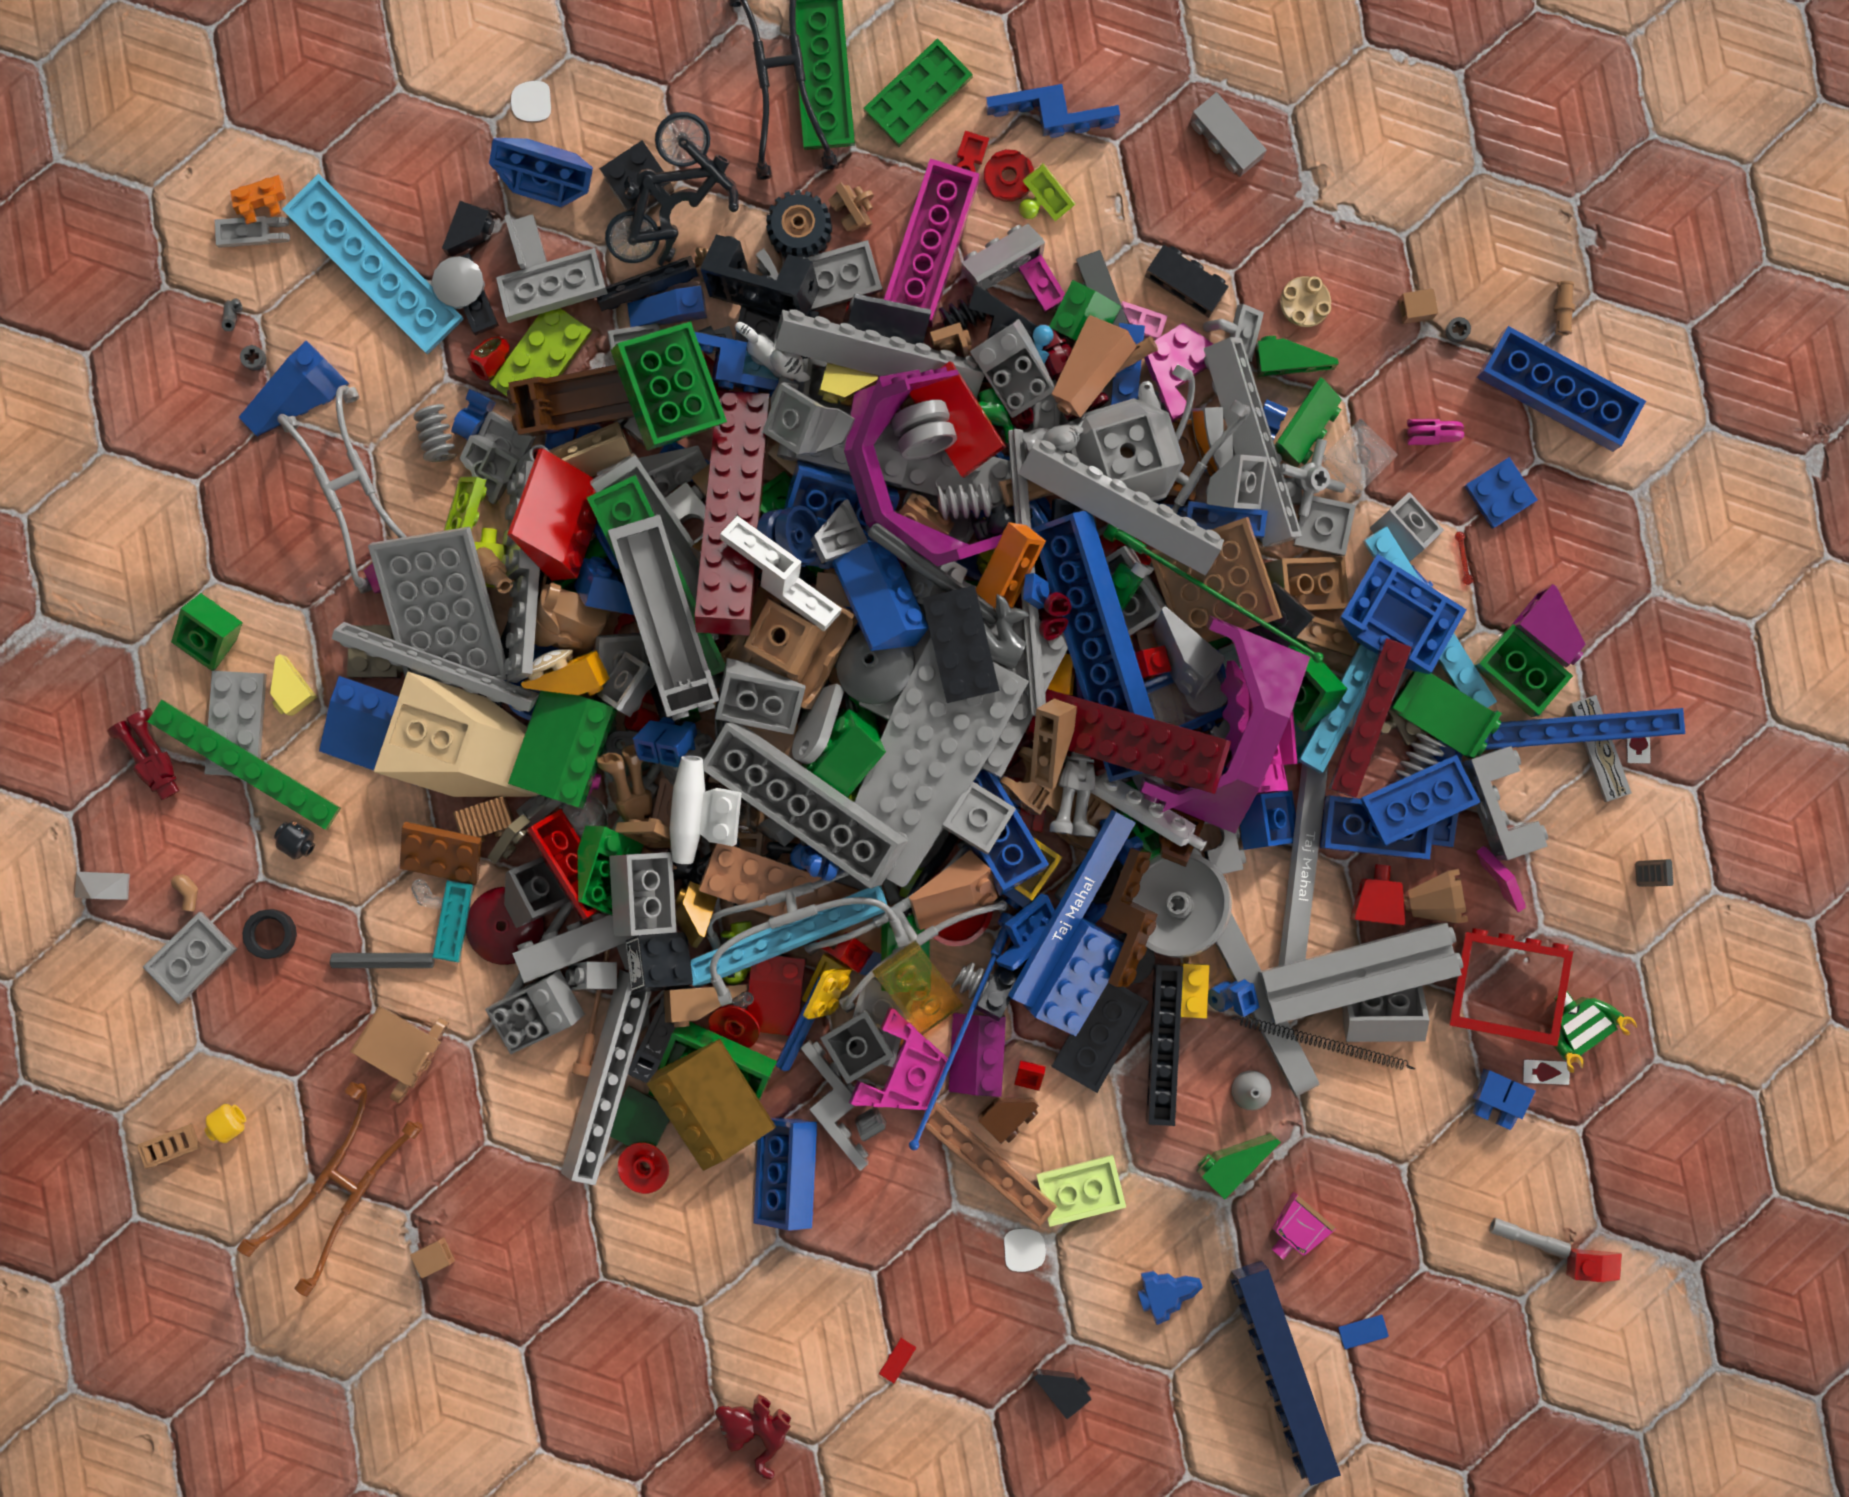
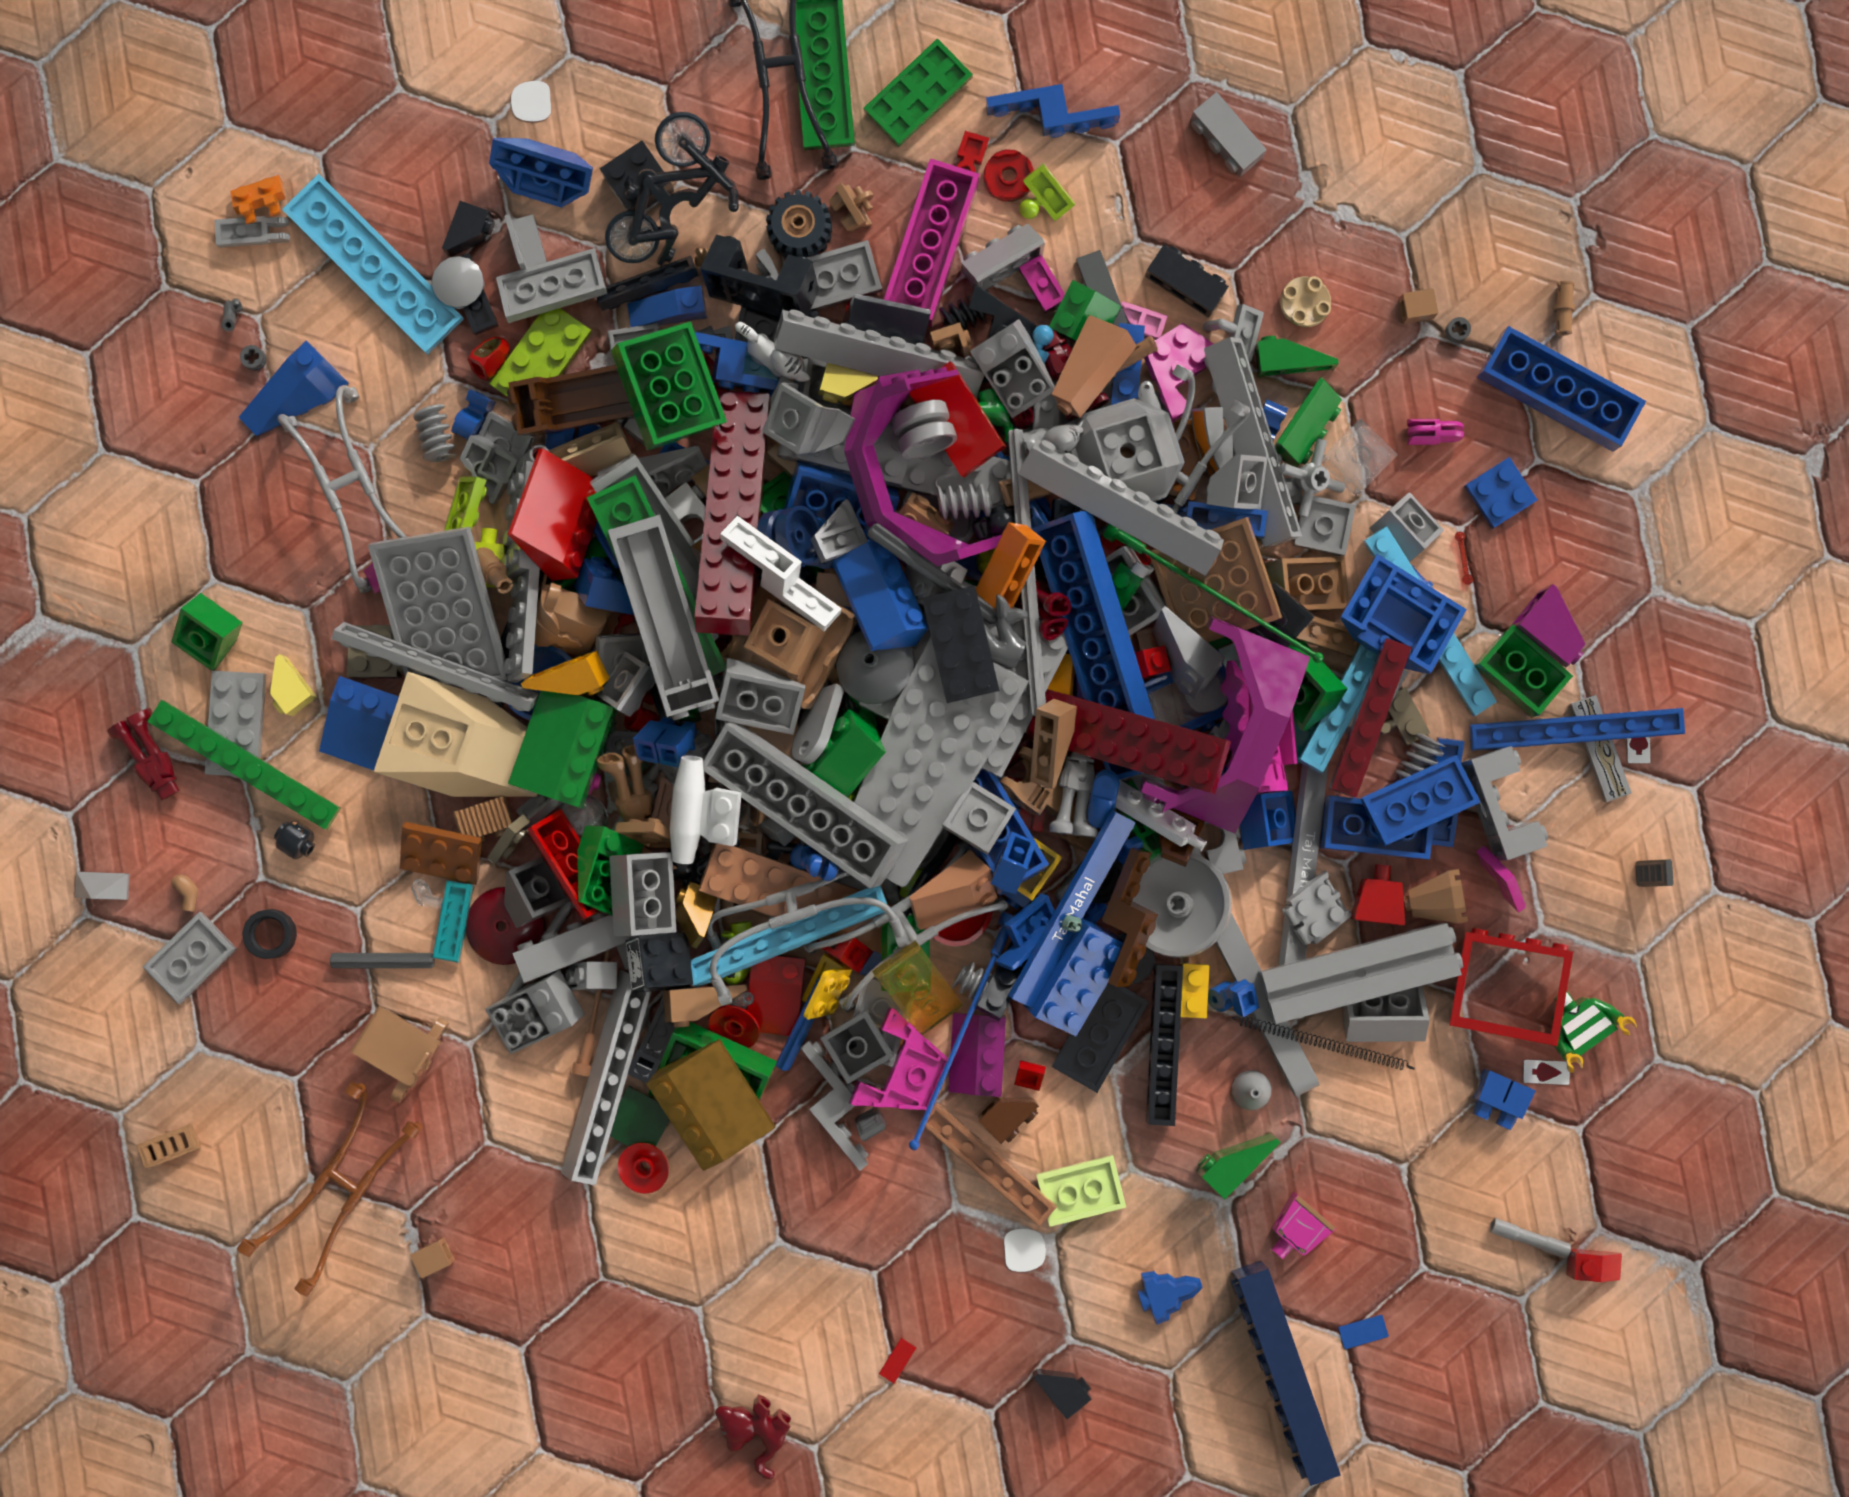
(225, 1123): yellow head -> none
(556, 659): tan dish -> none
(786, 1175): blue slope -> none
(1013, 863): none -> blue brick
(1035, 590): blue plate -> none
(1072, 924): none -> sand green rock
(1103, 797): none -> blue arm
(1316, 910): none -> light grey plate
(1446, 713): green panel -> none

